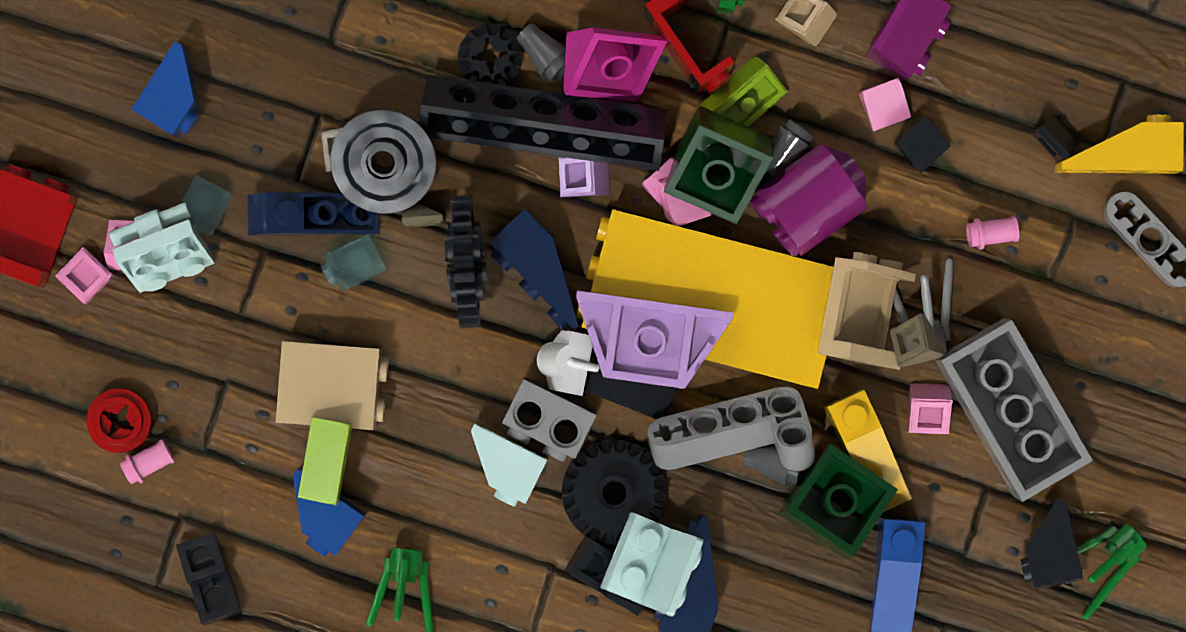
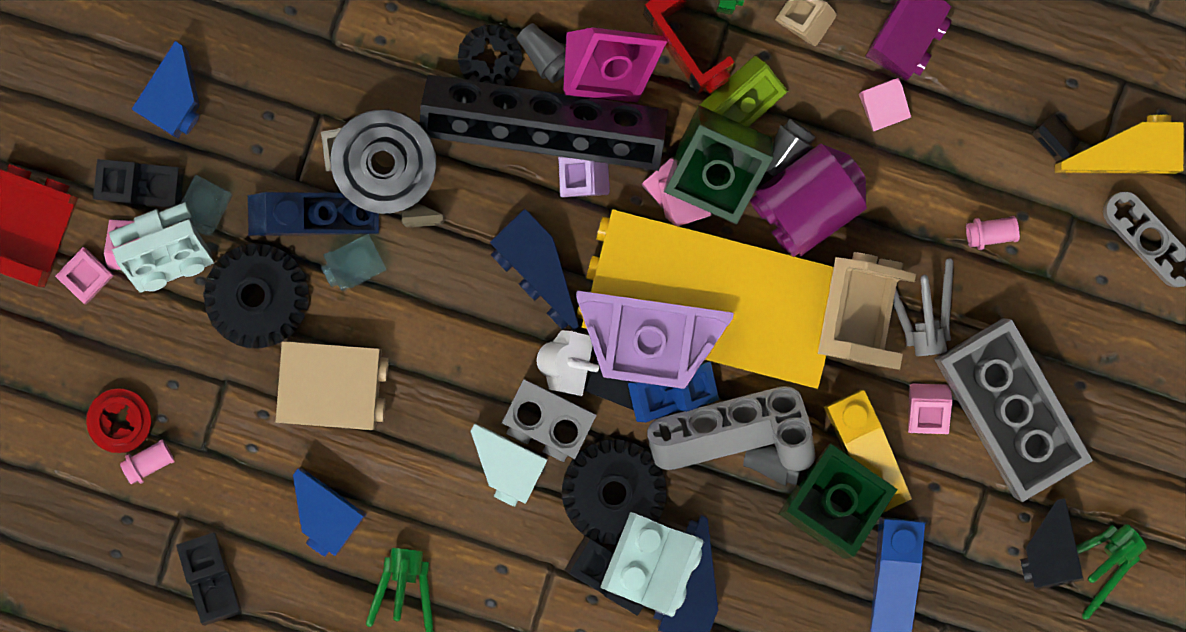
(138, 183): none -> black slope
(284, 299): none -> black gear
(325, 461): lime slope -> none
(465, 250): black gear -> none
(656, 401): none -> blue slope
(915, 342): dark tan slope -> none
(922, 144): black slope -> none

